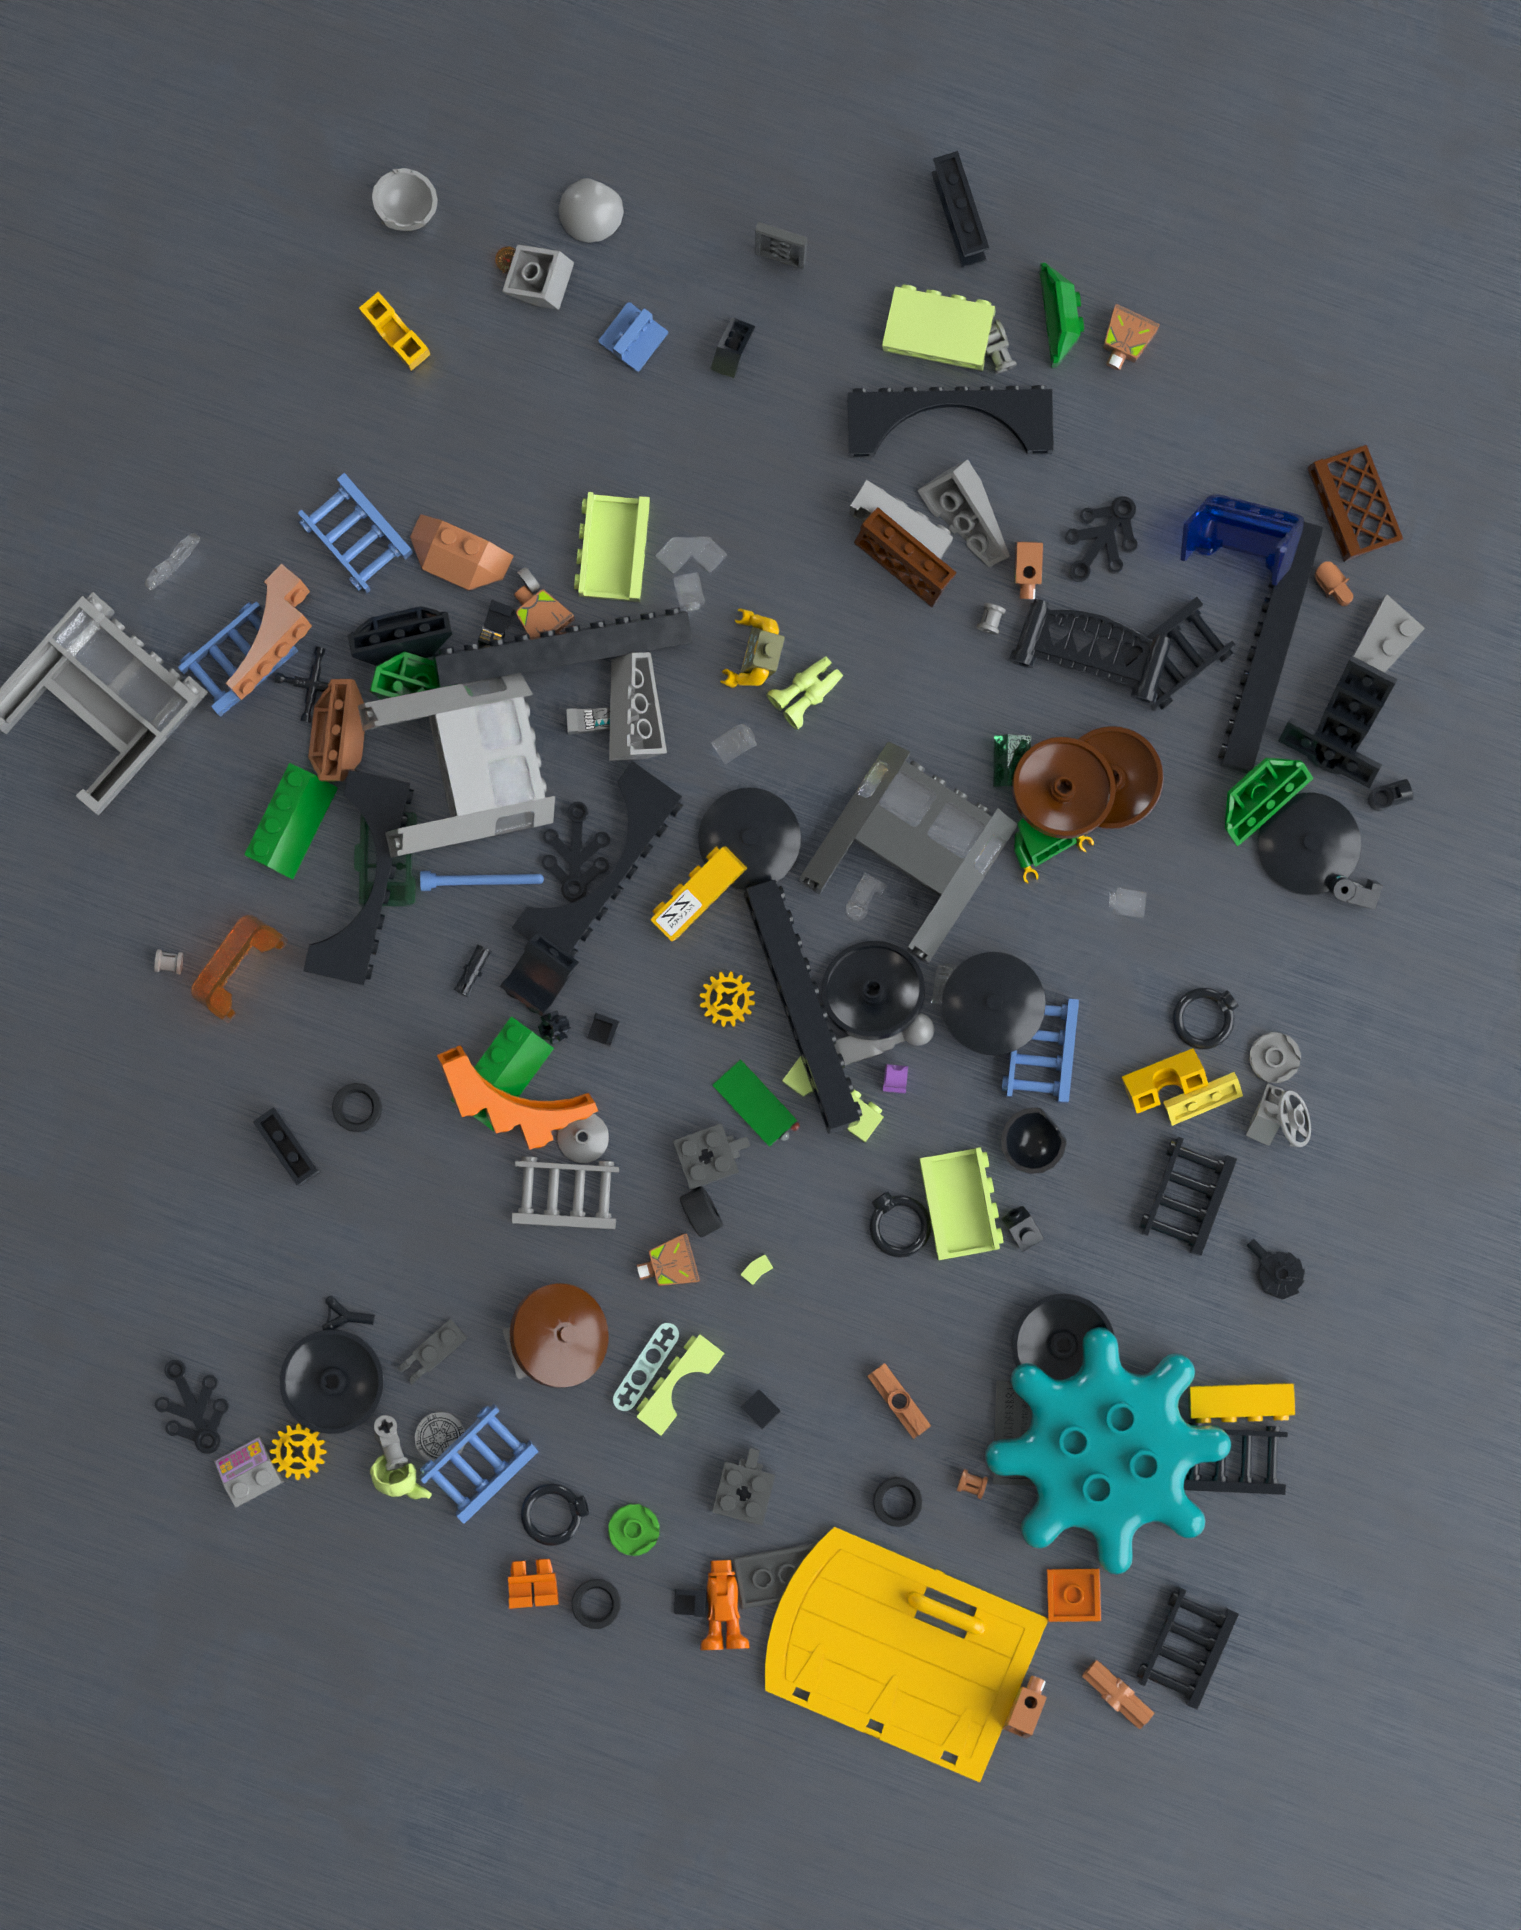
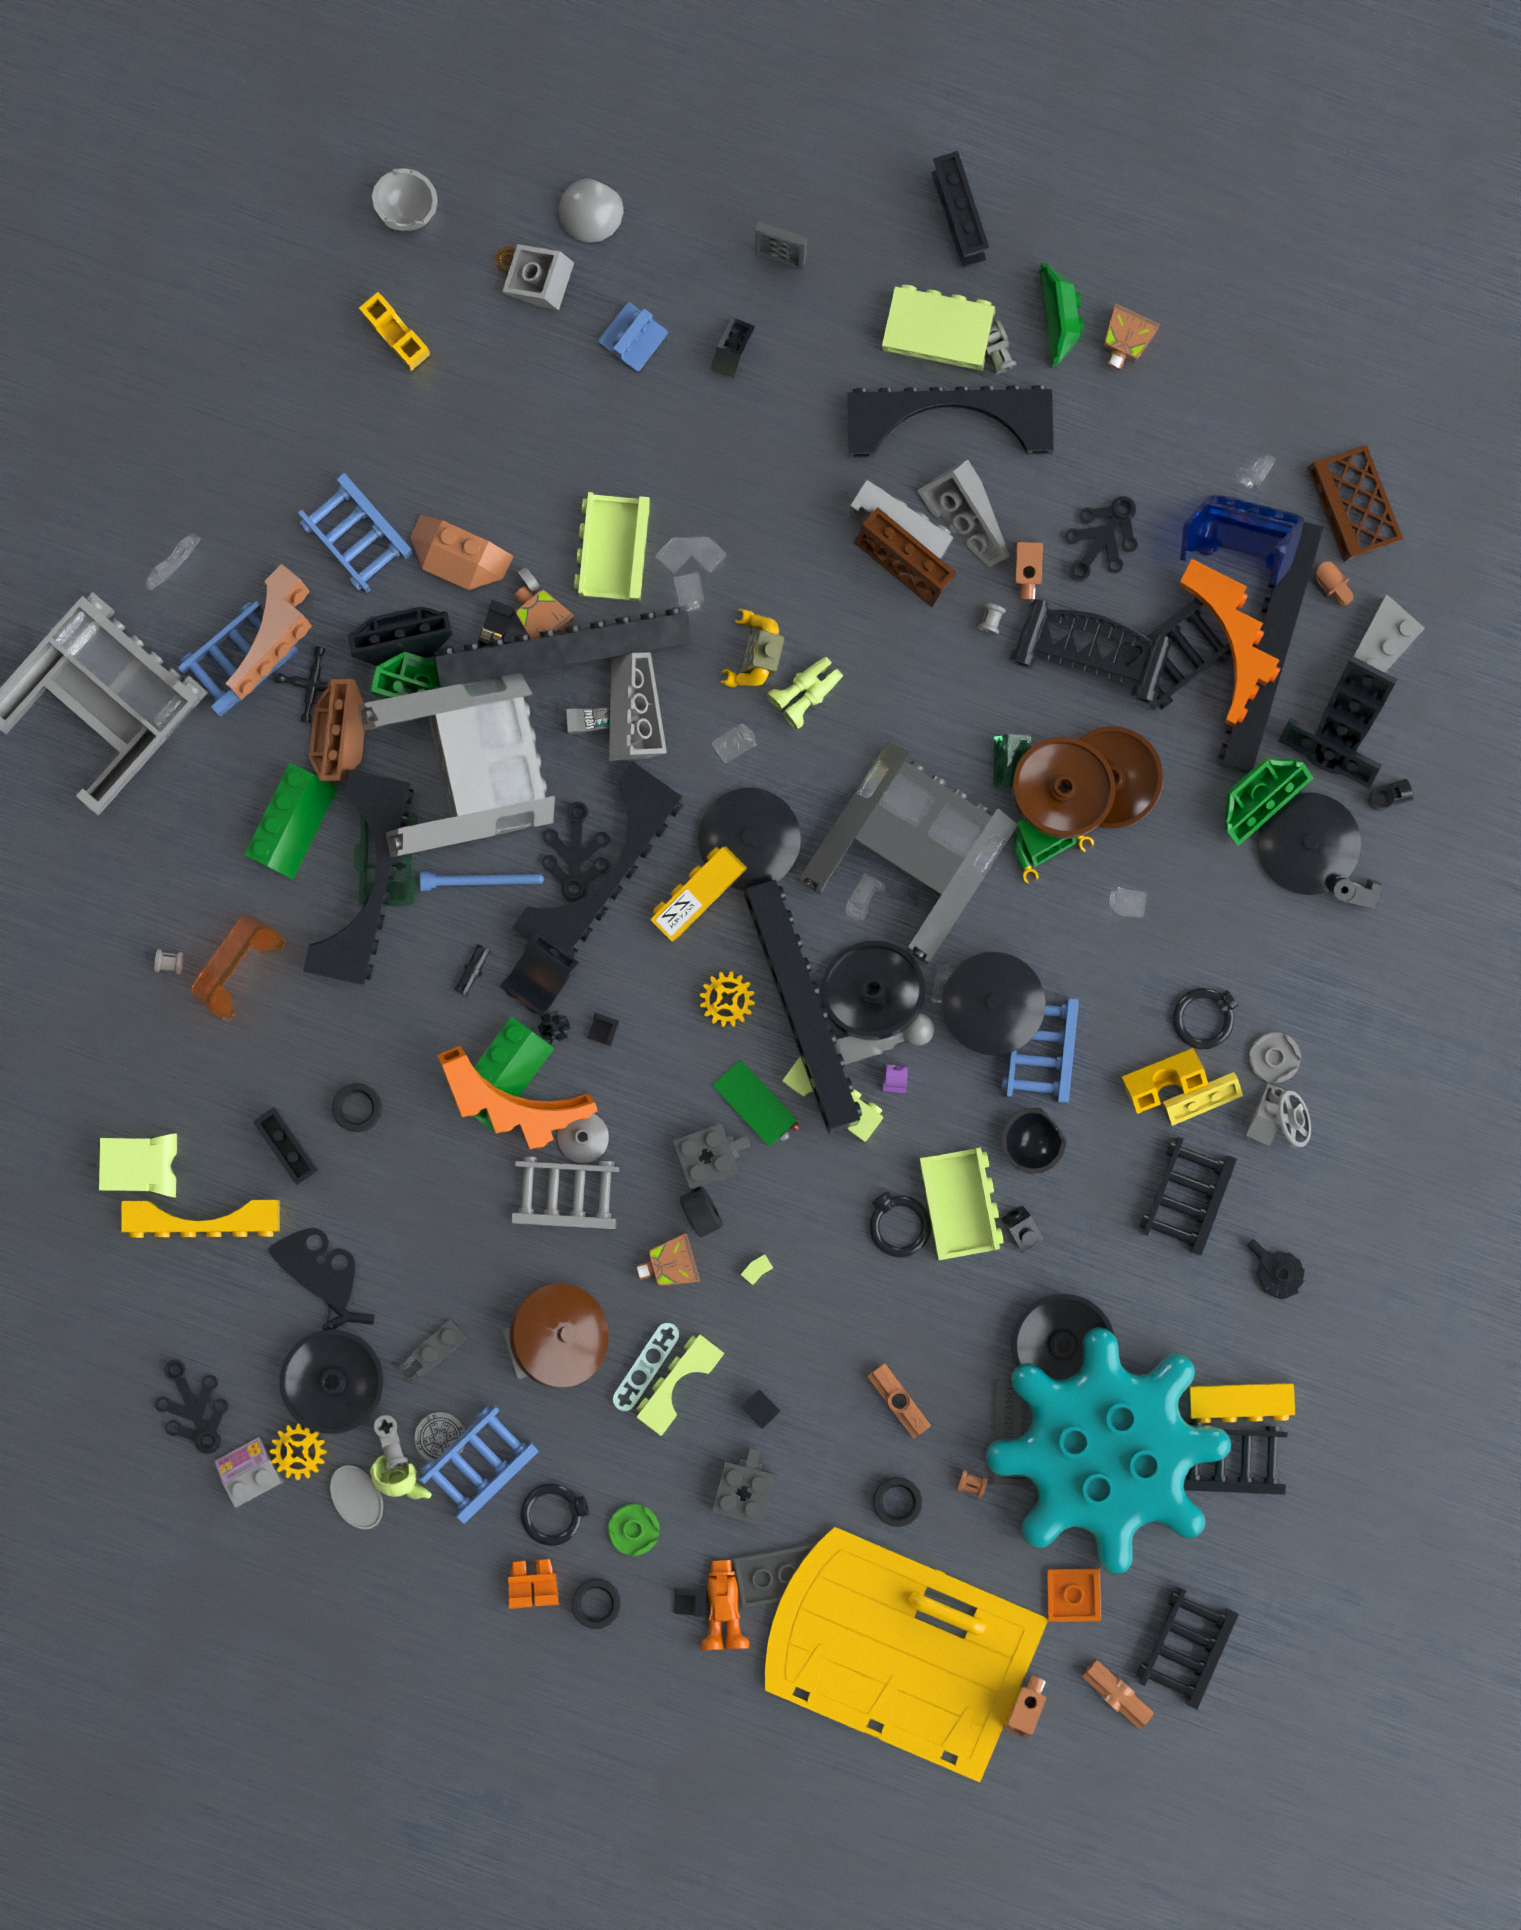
(138, 1164): none -> yellowish green piece
(255, 1216): none -> yellow arch
(321, 1280): none -> black piece
(356, 1497): none -> light grey piece
(1251, 665): none -> orange arch
(1261, 470): none -> clear bracket

